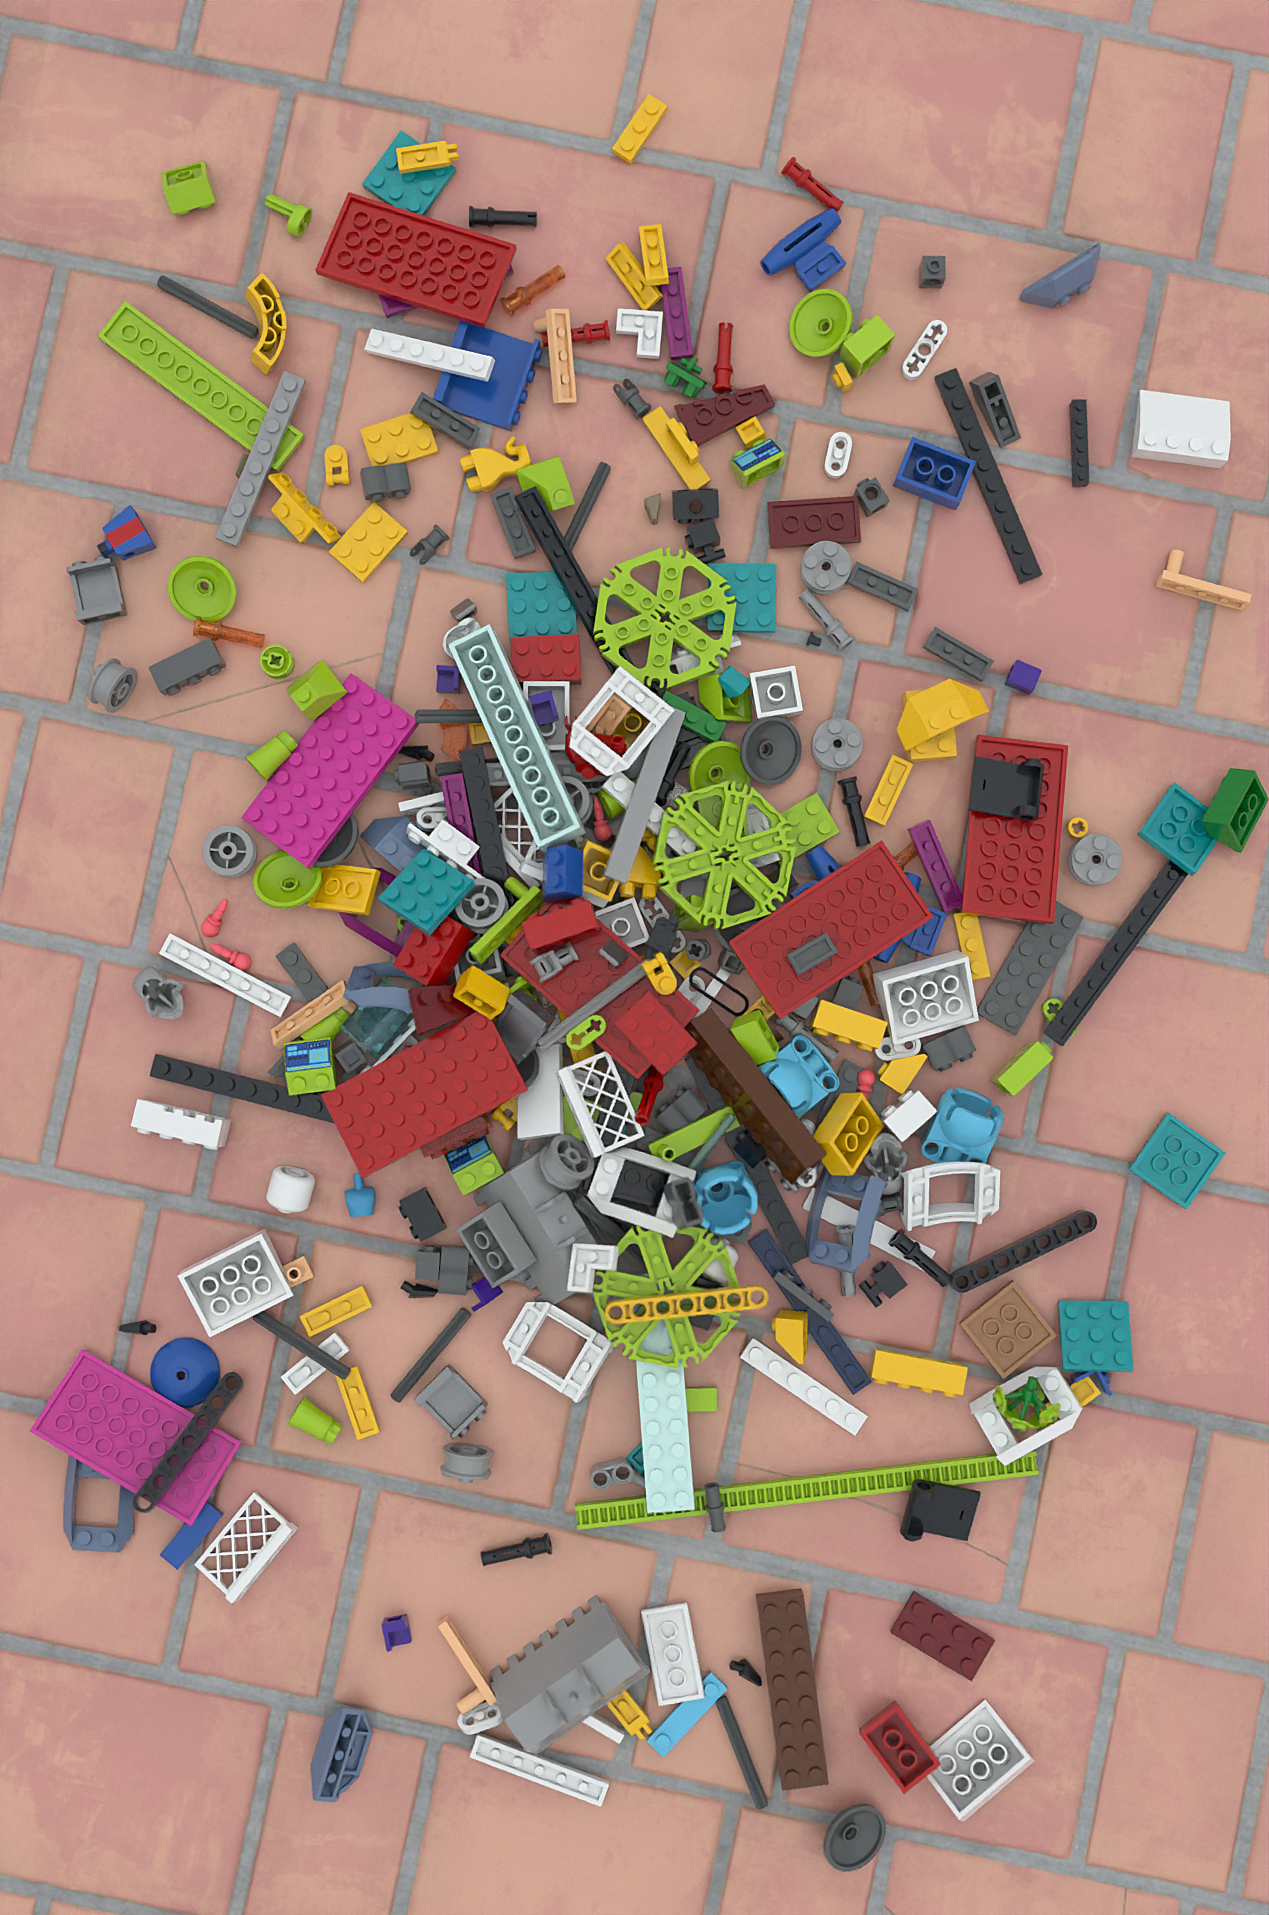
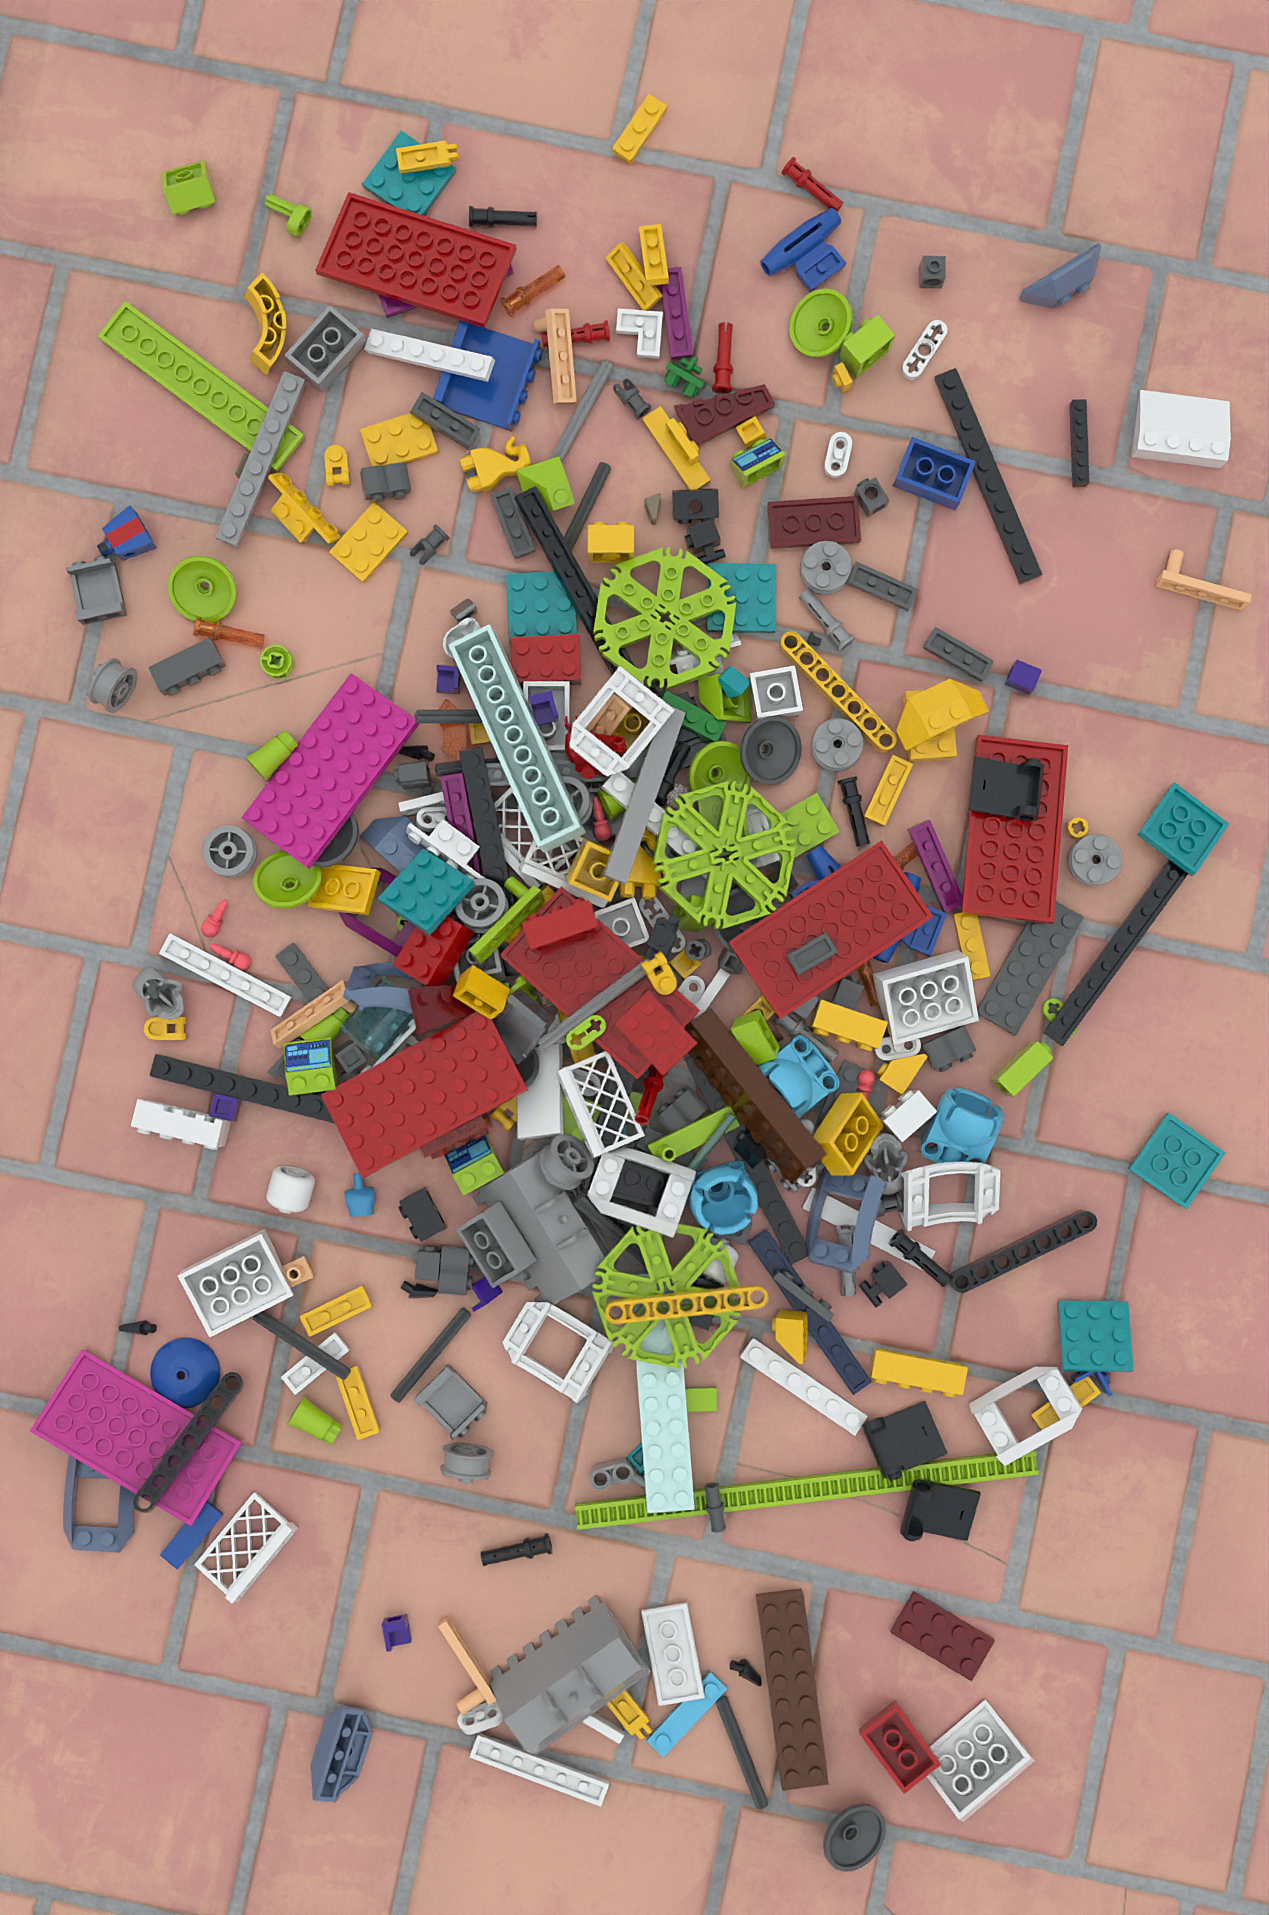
(158, 1028): none -> yellow plate
(207, 307): dark grey axle -> none
(225, 1107): none -> dark purple panel
(316, 690): lime slope -> none
(325, 348): none -> light grey brick
(553, 963): light grey connector -> none
(562, 873): blue slope -> none
(582, 410): none -> light grey axle
(584, 1262): white plate -> none
(610, 542): none -> yellow brick
(613, 953): flat silver slope -> none
(681, 1197): dark grey brick -> none
(725, 984): black piece -> none
(835, 681): none -> yellow beam
(904, 1440): none -> black door
(995, 407): dark grey slope -> none
(1007, 1329): medium nougat plate -> none
(1028, 1394): lime plant -> none
(1236, 808): green slope -> none

